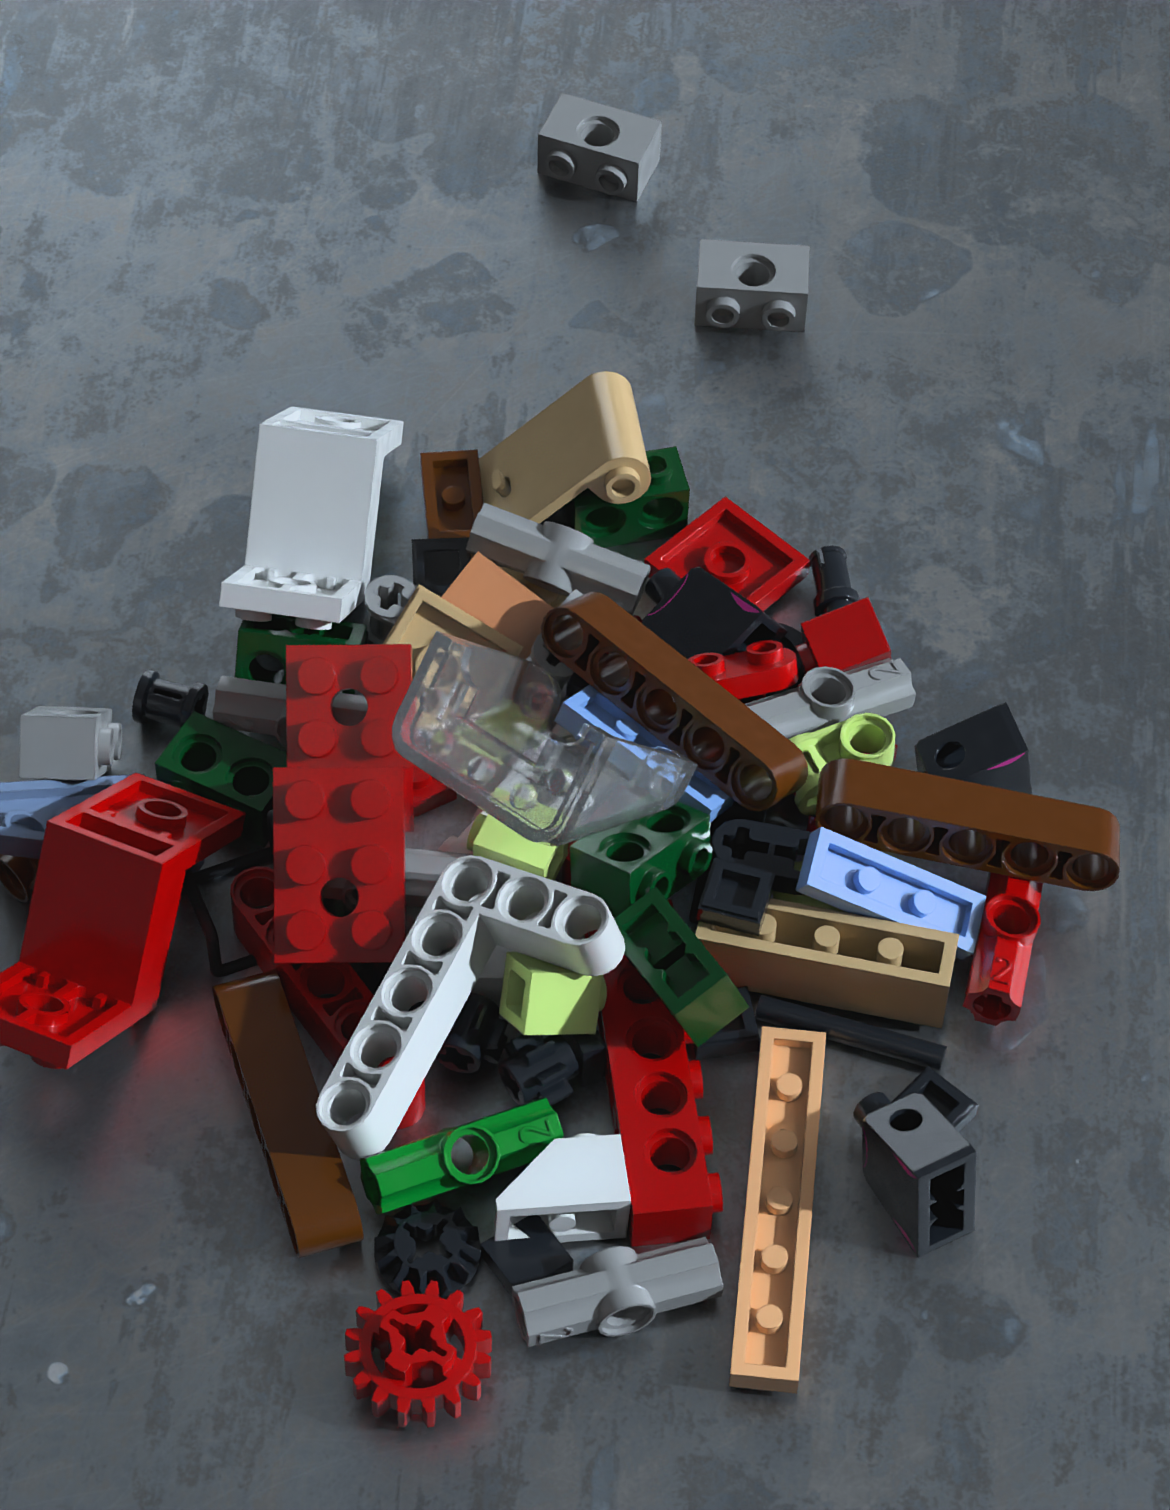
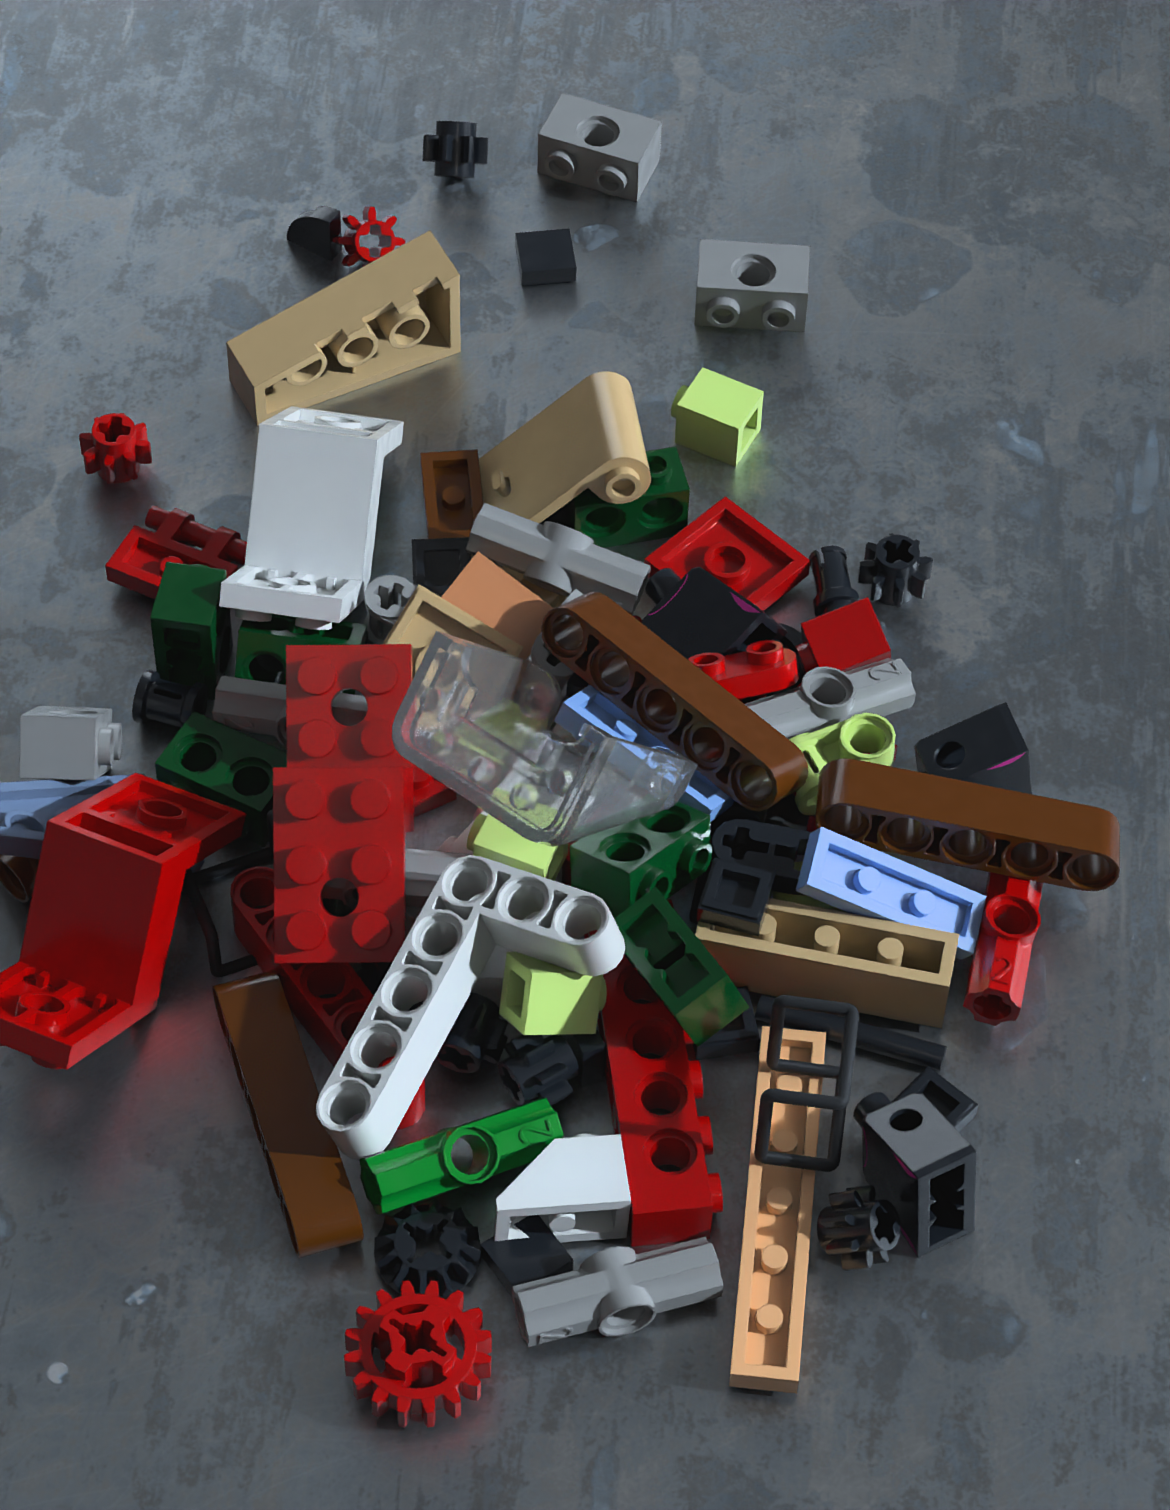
(115, 448): none -> red gear
(143, 554): none -> red plate
(190, 627): none -> dark green brick
(316, 231): none -> black tile
(352, 332): none -> tan wedge
(355, 228): none -> red gear
(455, 149): none -> black gear
(545, 257): none -> black tile
(717, 416): none -> yellowish green brick
(836, 1103): none -> black piece
(858, 1227): none -> black gear
(895, 570): none -> black gear

